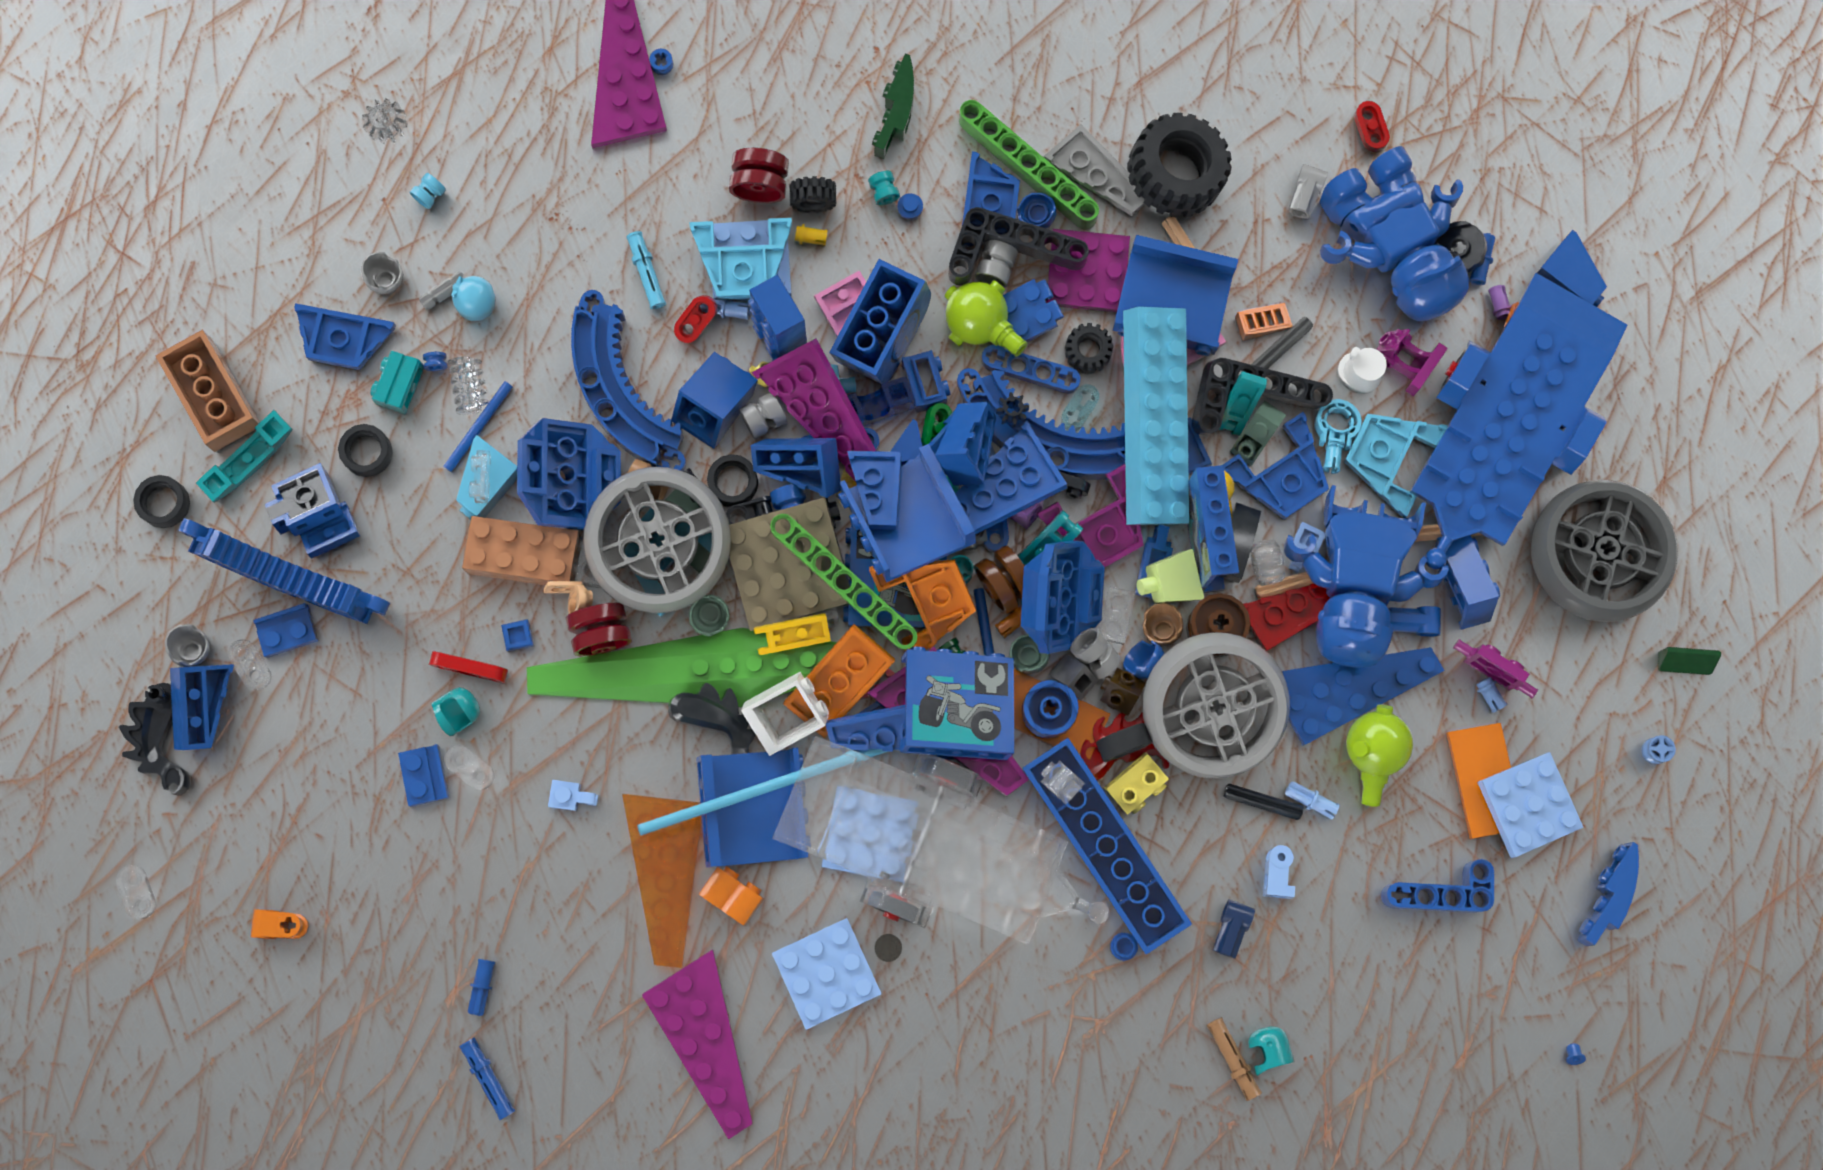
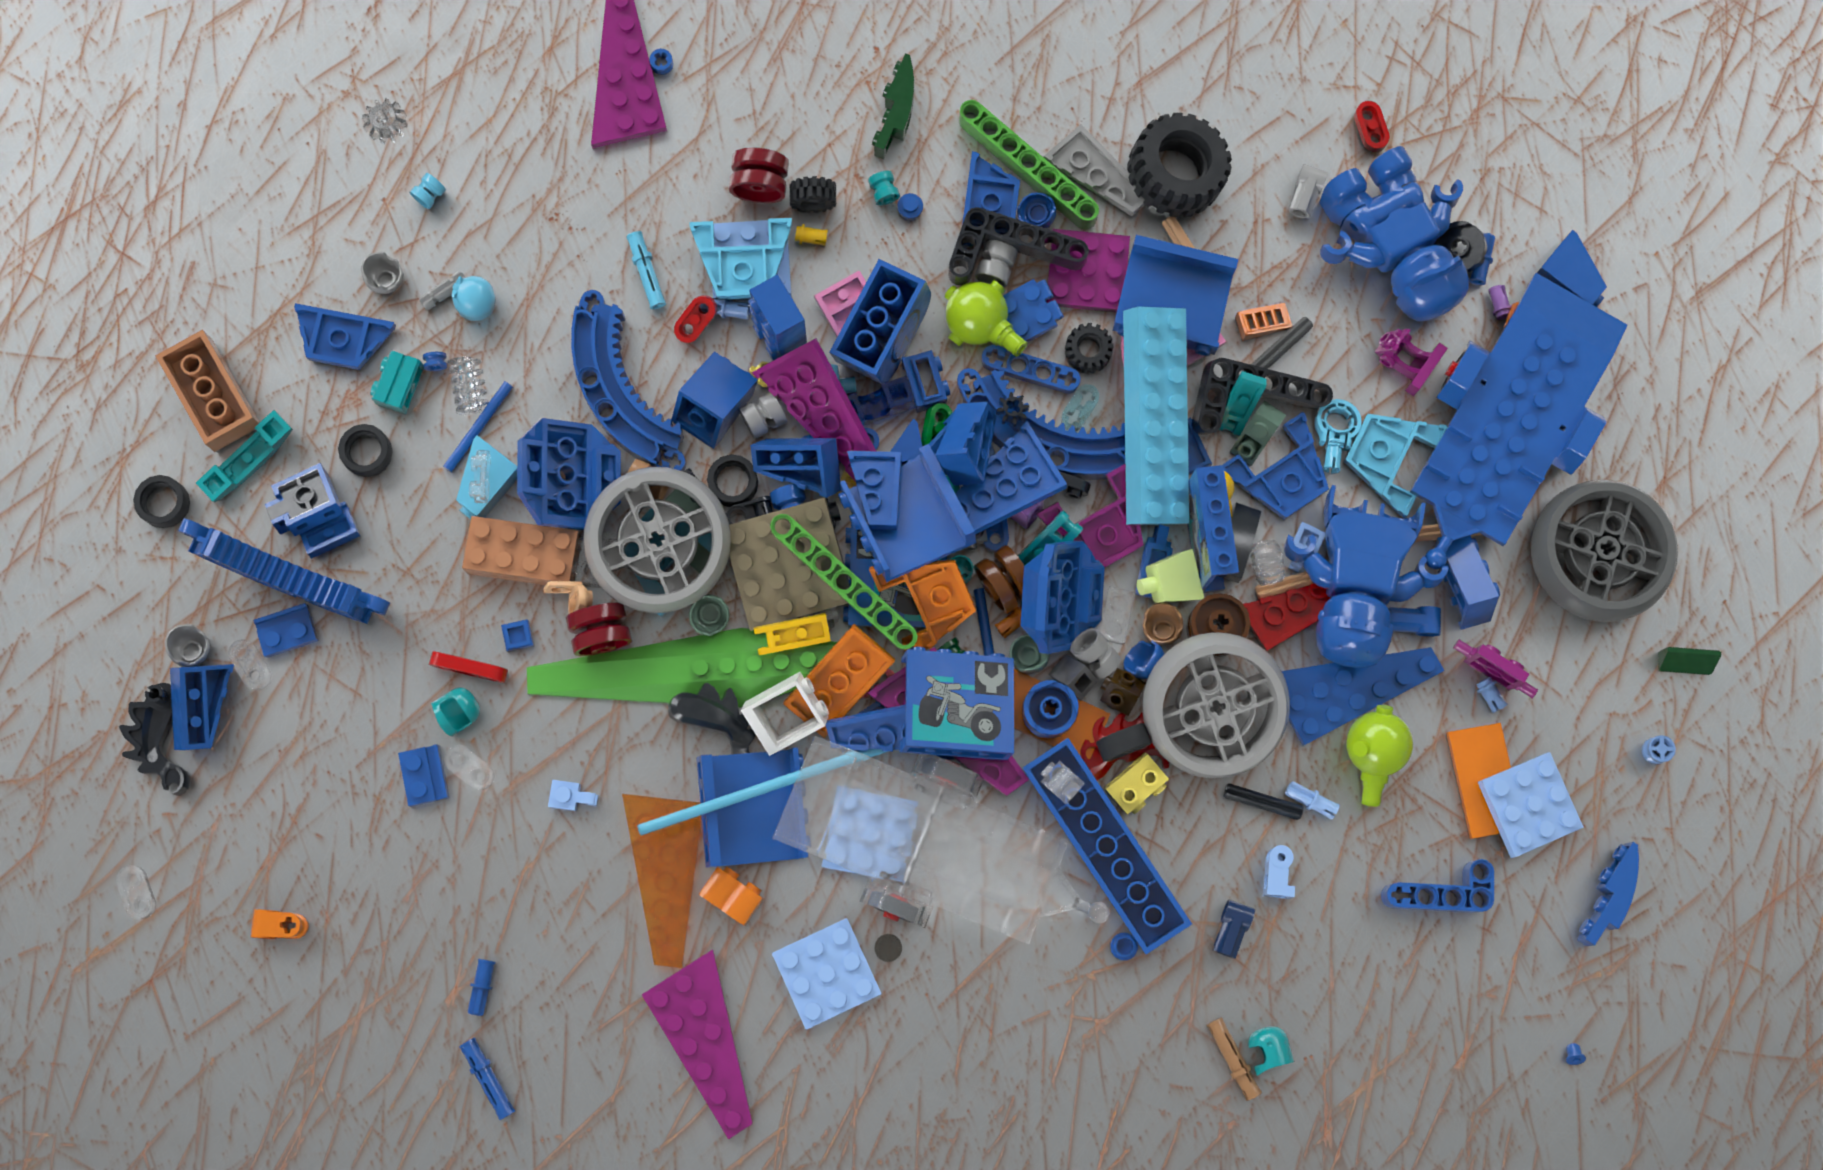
(1362, 369): white hat -> none

